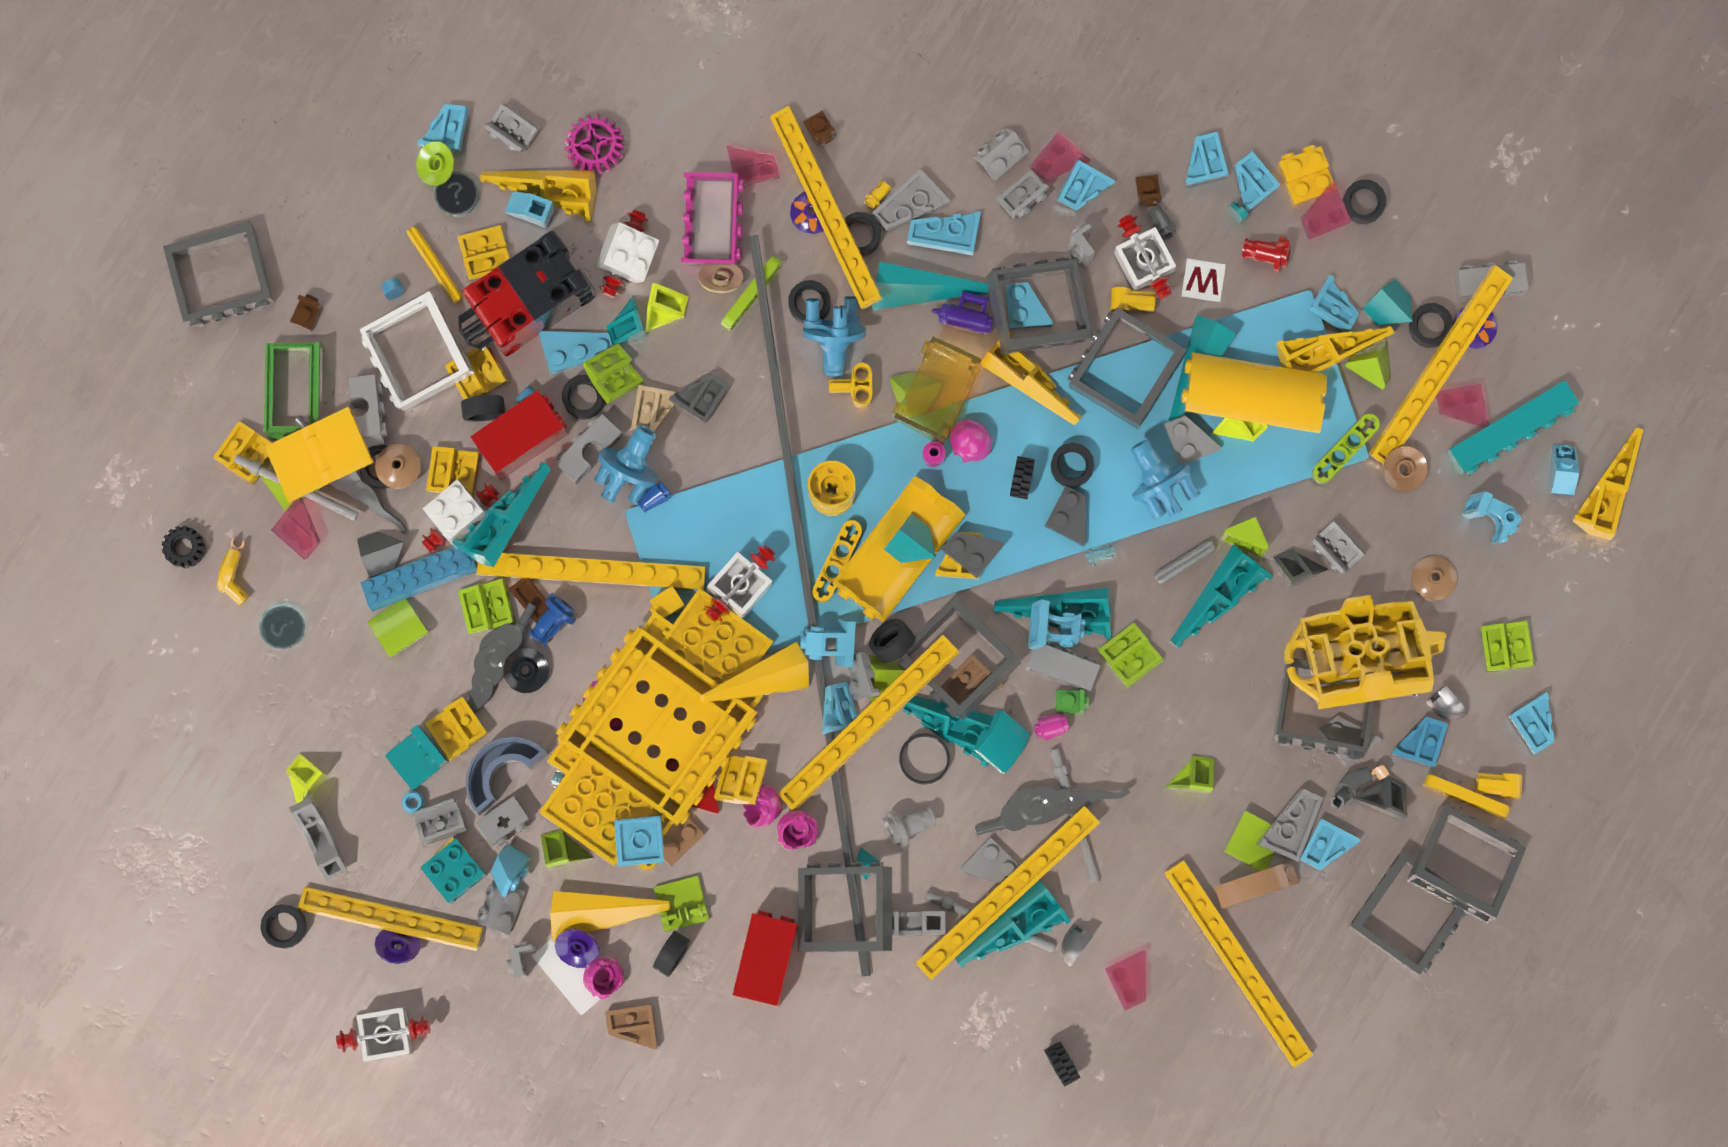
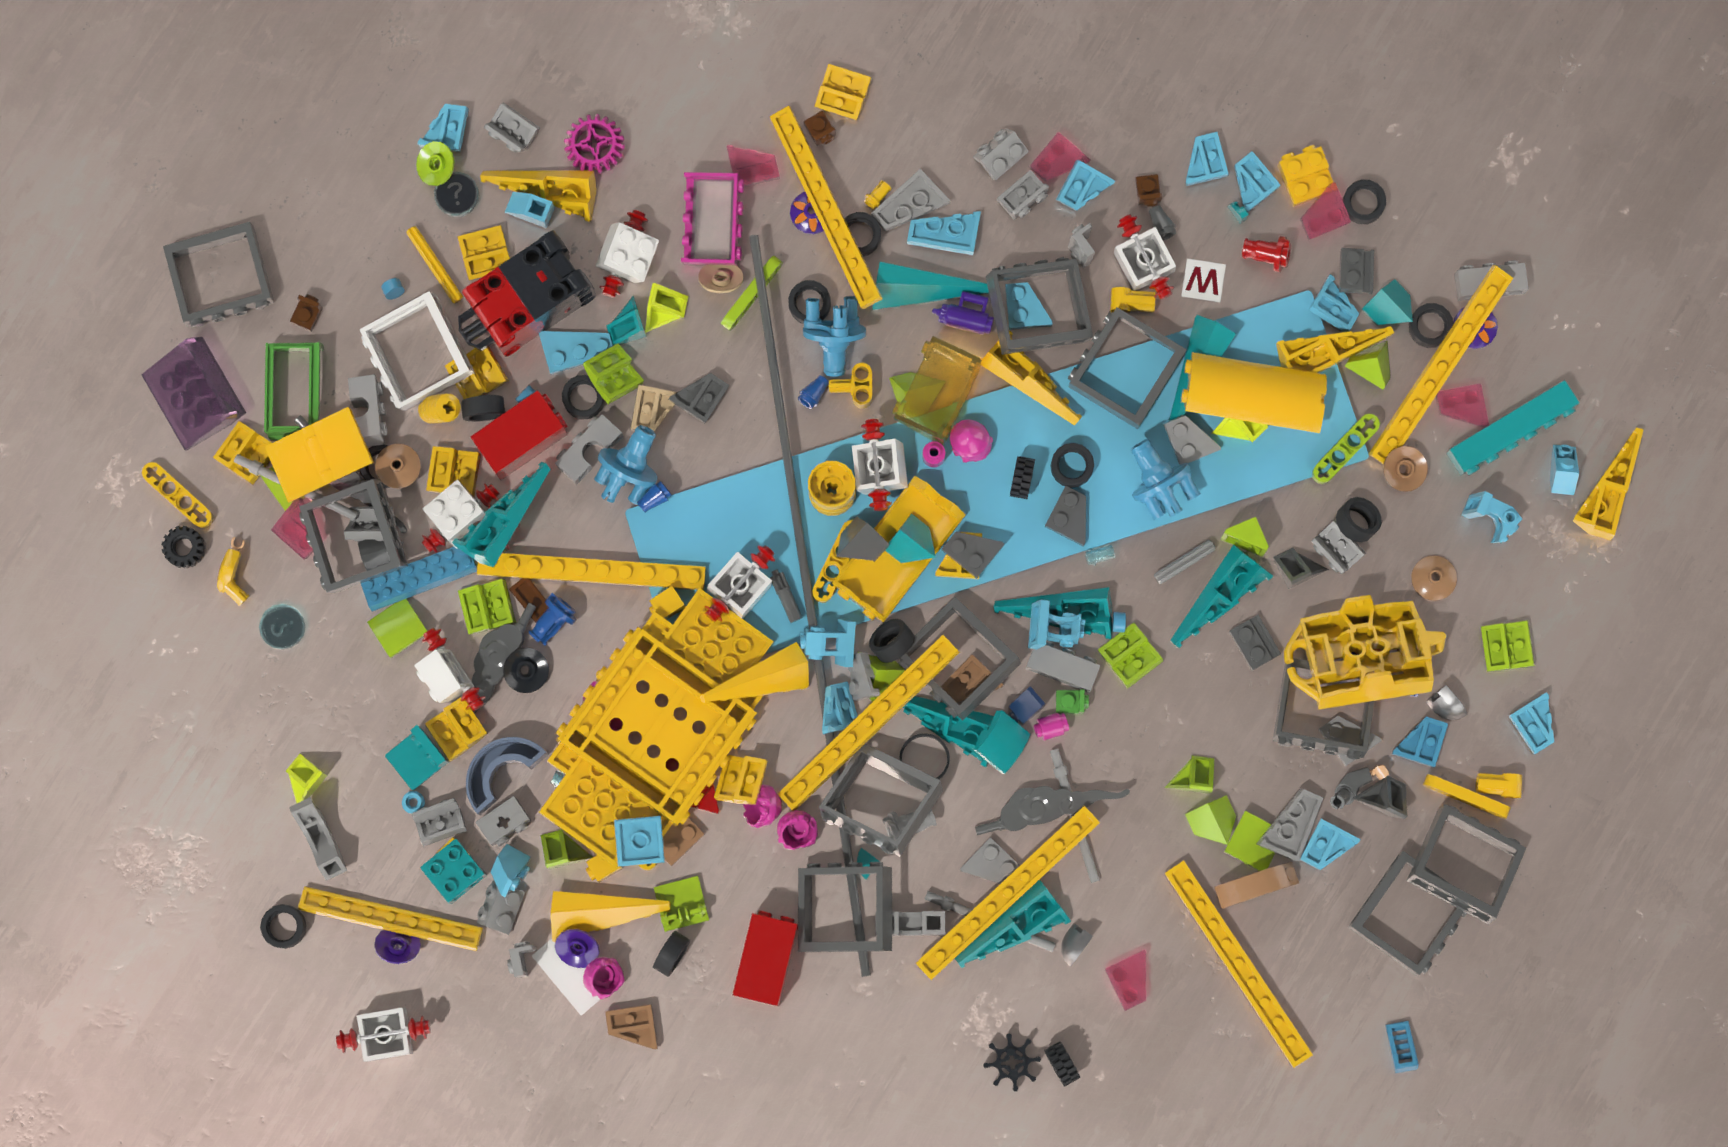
(175, 497): none -> yellow beam
(193, 392): none -> clear purple slope
(365, 525): none -> light grey bracket
(386, 525): none -> dark grey window
(439, 408): none -> yellow piece
(445, 674): none -> white brick
(601, 869): none -> yellow brick
(786, 597): none -> dark grey piece
(813, 392): none -> blue cone
(842, 91): none -> yellow slope
(861, 542): none -> dark grey slope
(879, 465): none -> white brick
(893, 767): none -> dark grey window
(1010, 1050): none -> black gear
(1026, 706): none -> dark blue slope
(1119, 622): none -> dark azure piece
(1213, 820): none -> lime slope
(1254, 642): none -> dark grey plate
(1356, 271): none -> dark grey plate
(1367, 510): none -> black tyre
(1408, 1066): none -> dark azure slope

